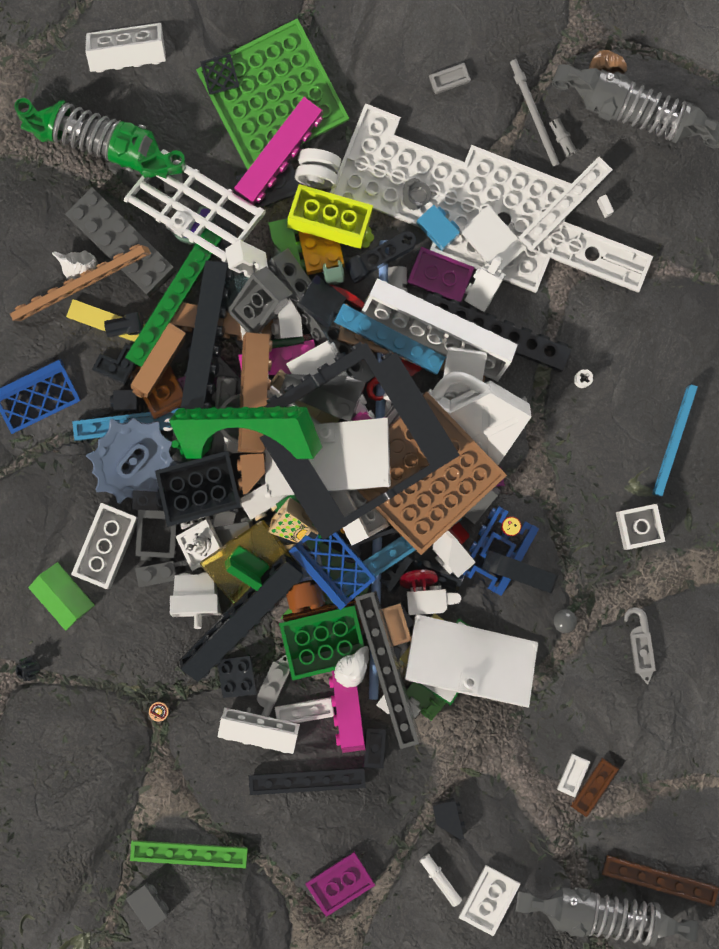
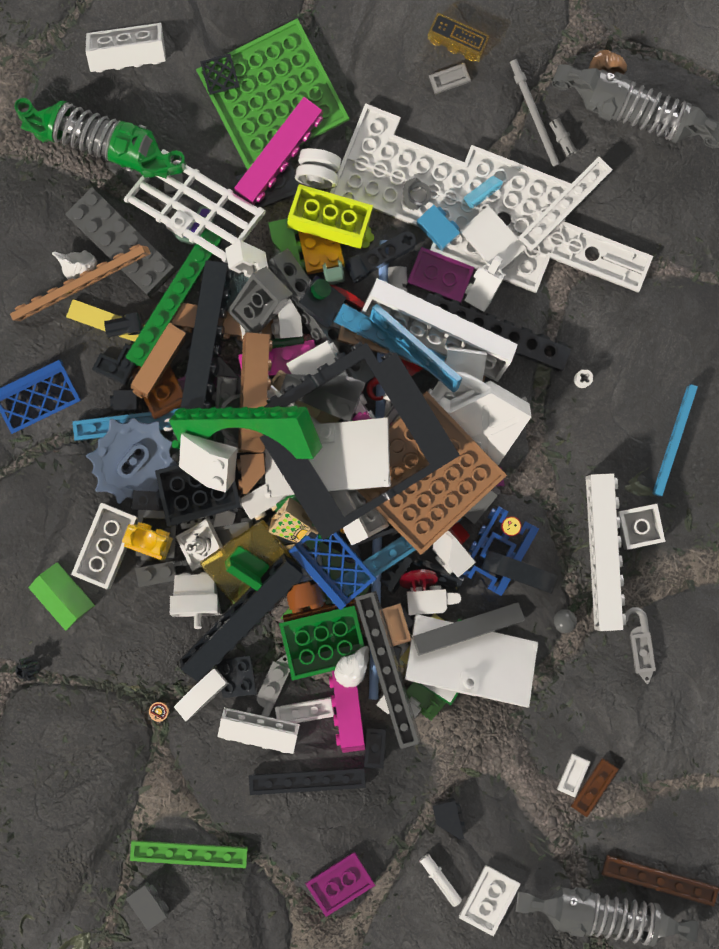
(147, 541): none -> yellow brick
(201, 694): none -> white slope
(208, 461): none -> white slope
(321, 289): none -> dark green tile
(415, 348): none -> dark azure tile
(458, 37): none -> clear yellow brick
(468, 629): none -> dark grey tile
(483, 191): none -> medium azure slope
(605, 206): white tile -> none
(605, 552): none -> white brick

